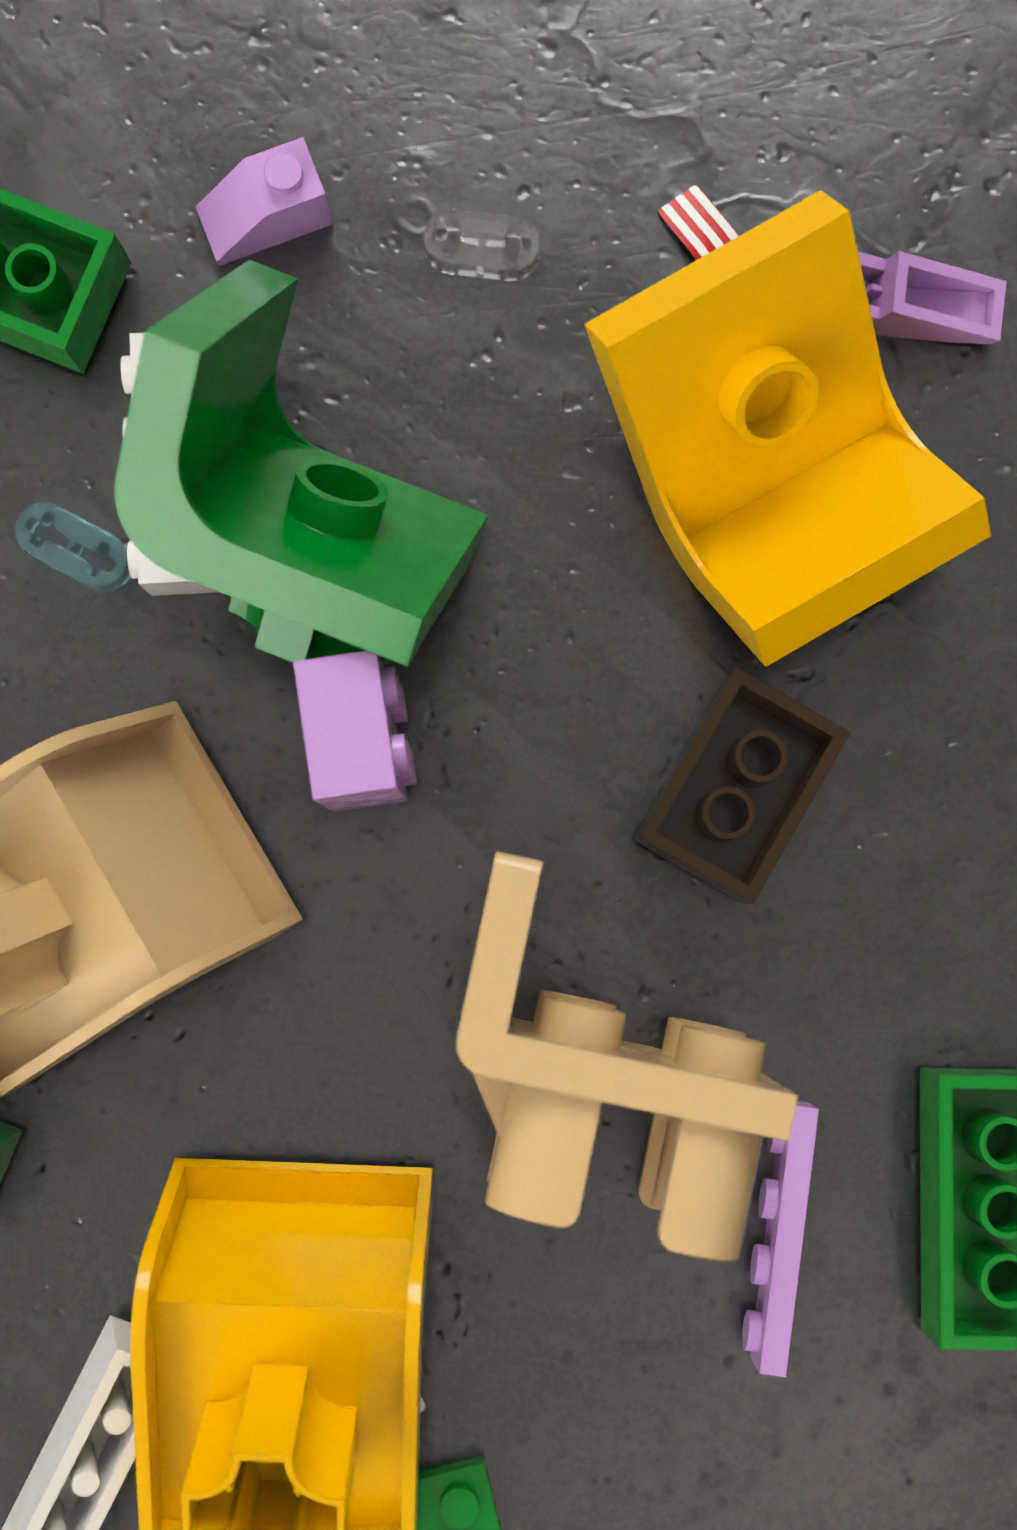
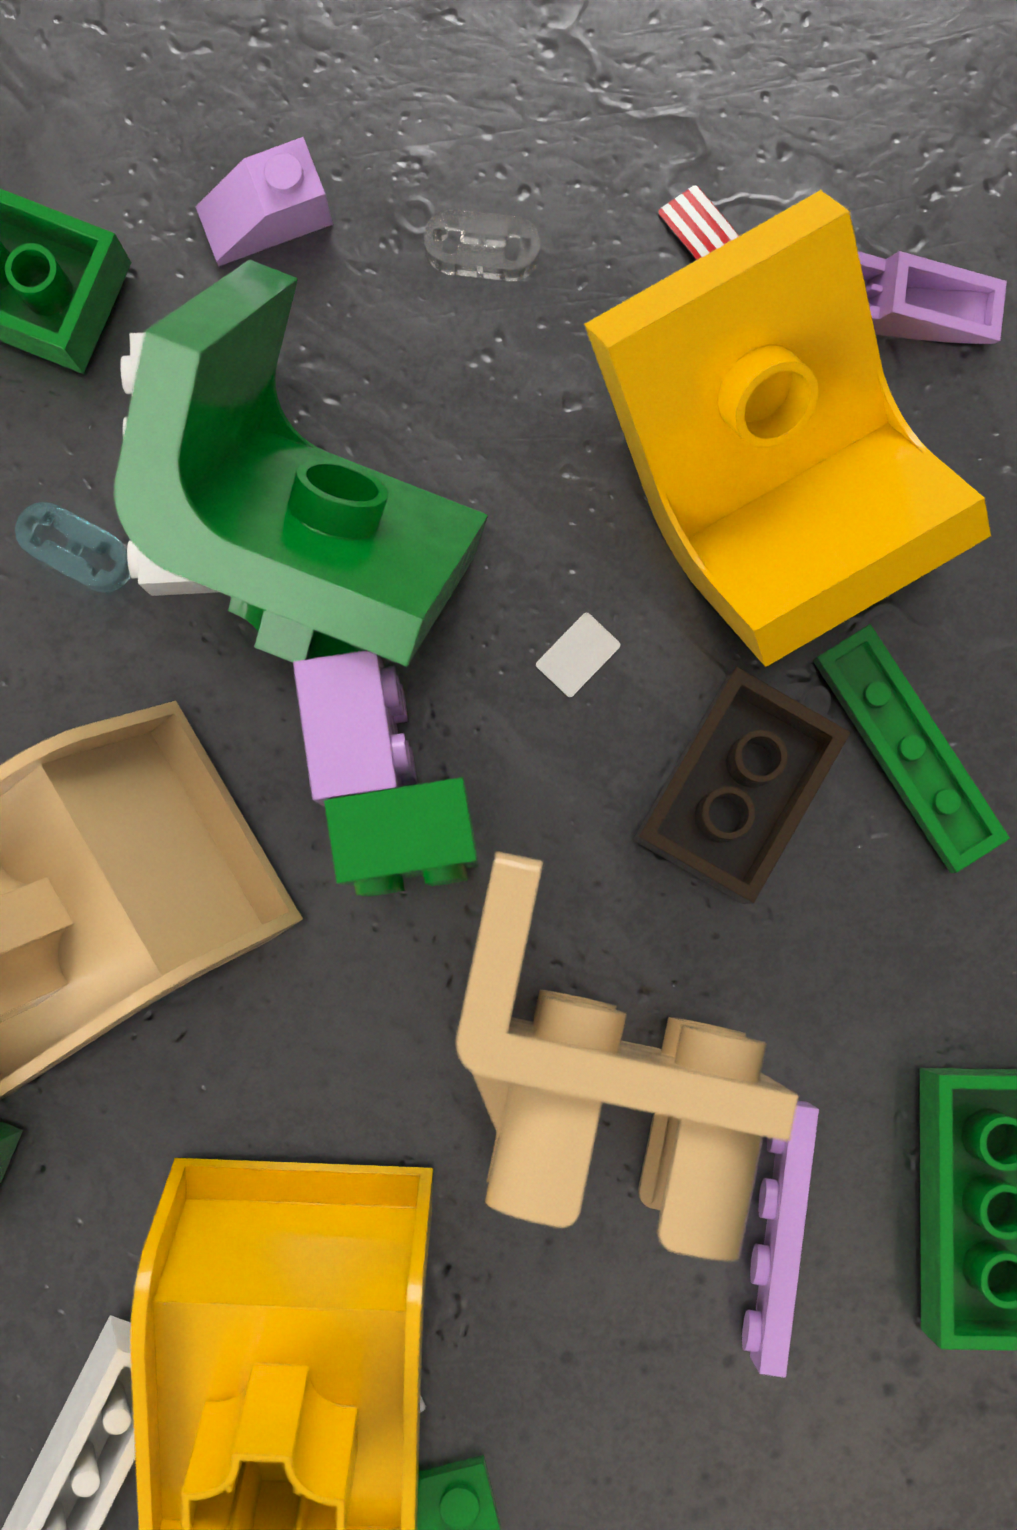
(402, 835): none -> green brick
(578, 654): none -> white sticker
(911, 749): none -> green plate

